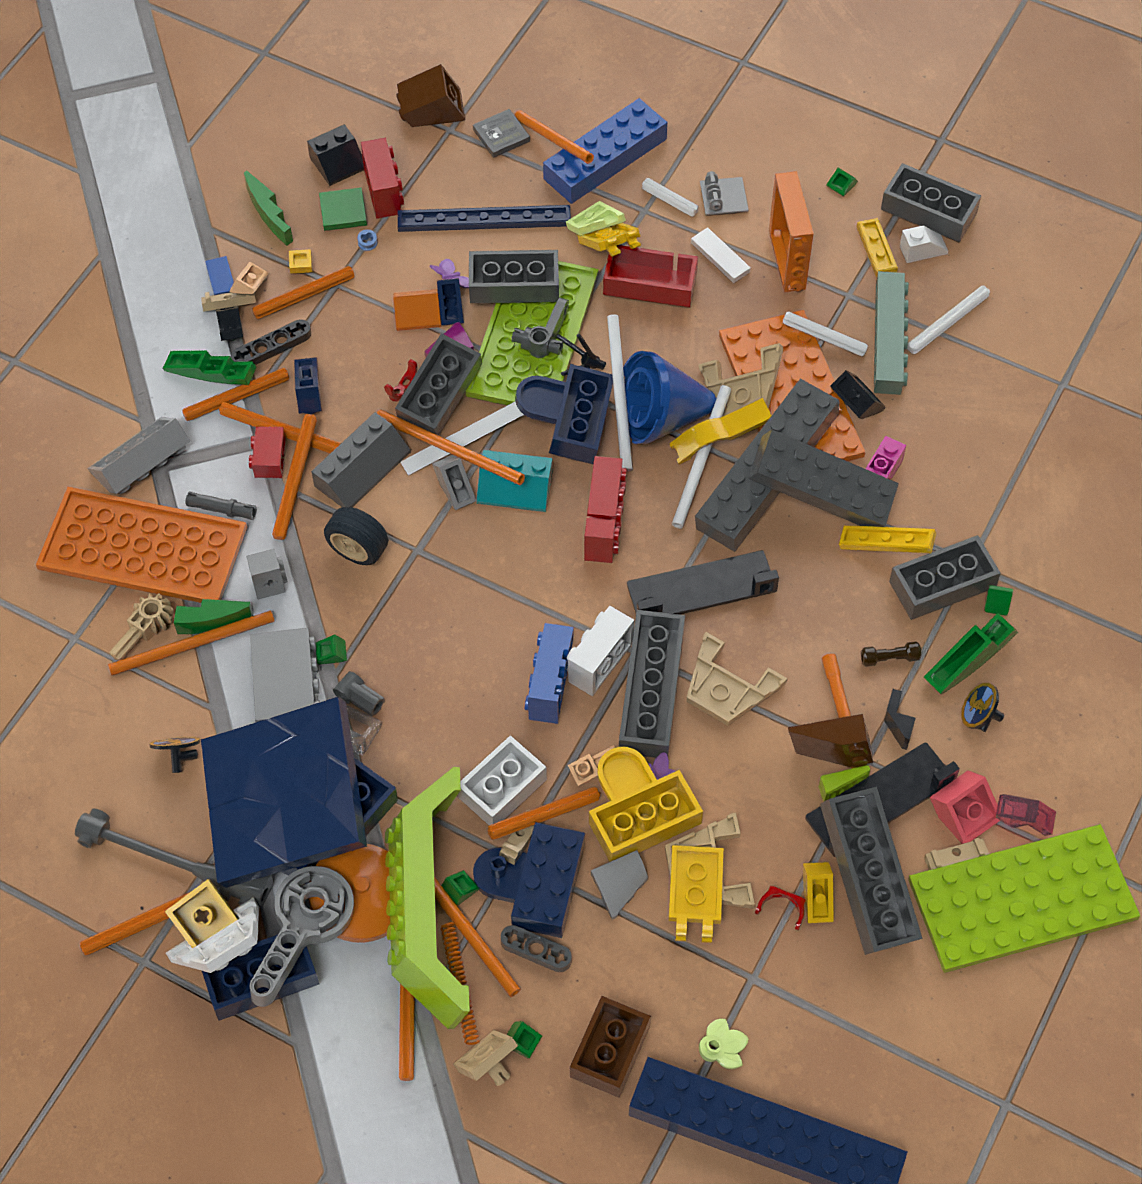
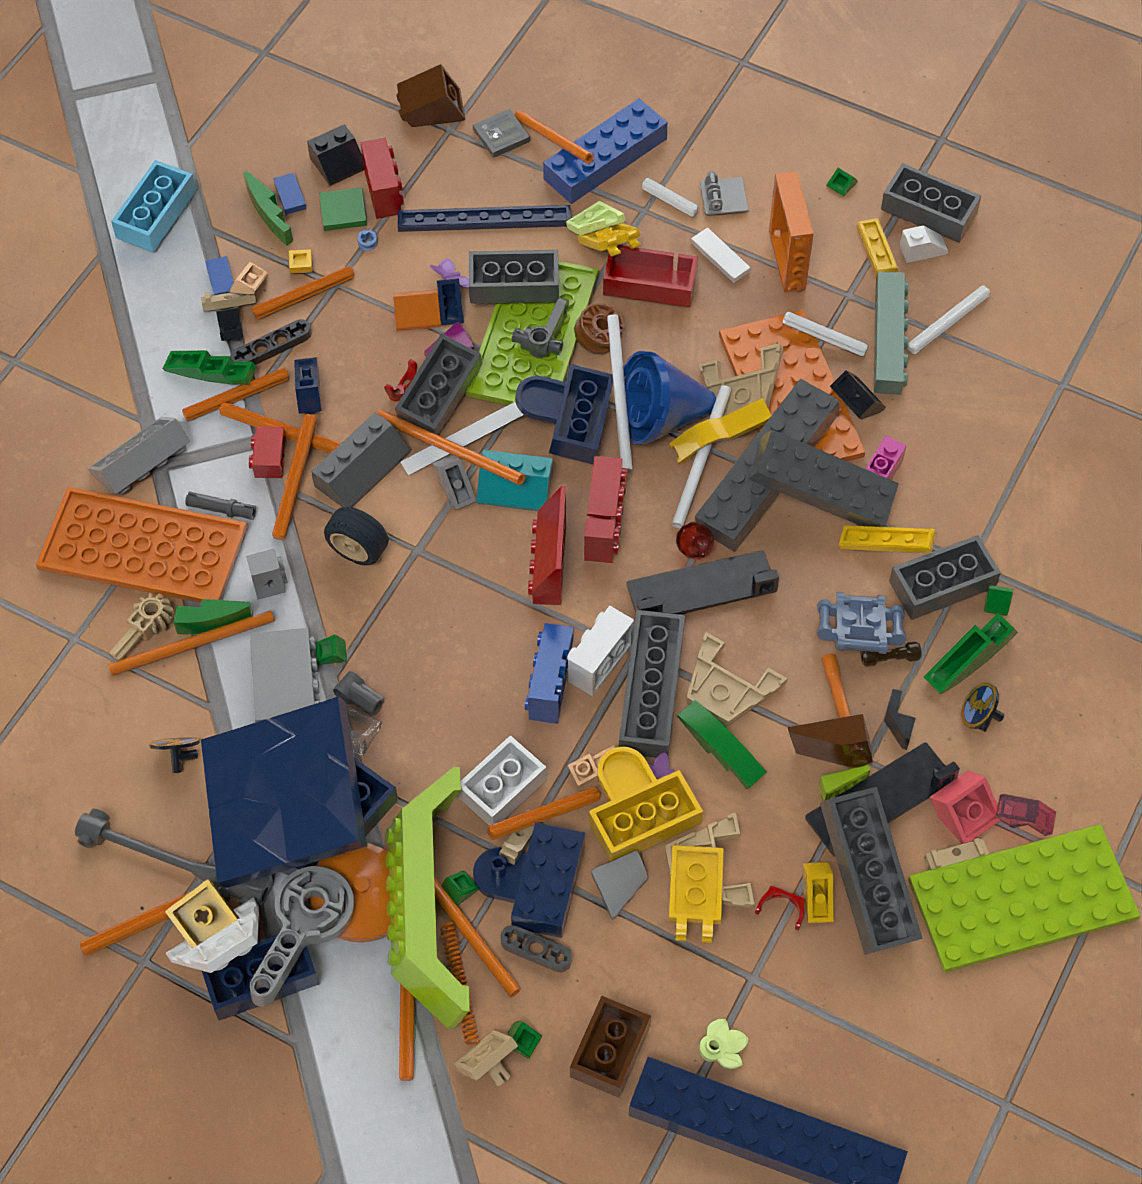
(154, 206): none -> medium azure brick
(289, 193): none -> tile
(549, 551): none -> red slope
(588, 325): none -> dark orange wheel
(588, 359): black plant -> none
(695, 540): none -> clear red hair
(721, 743): none -> green slope
(861, 623): none -> sand blue brick

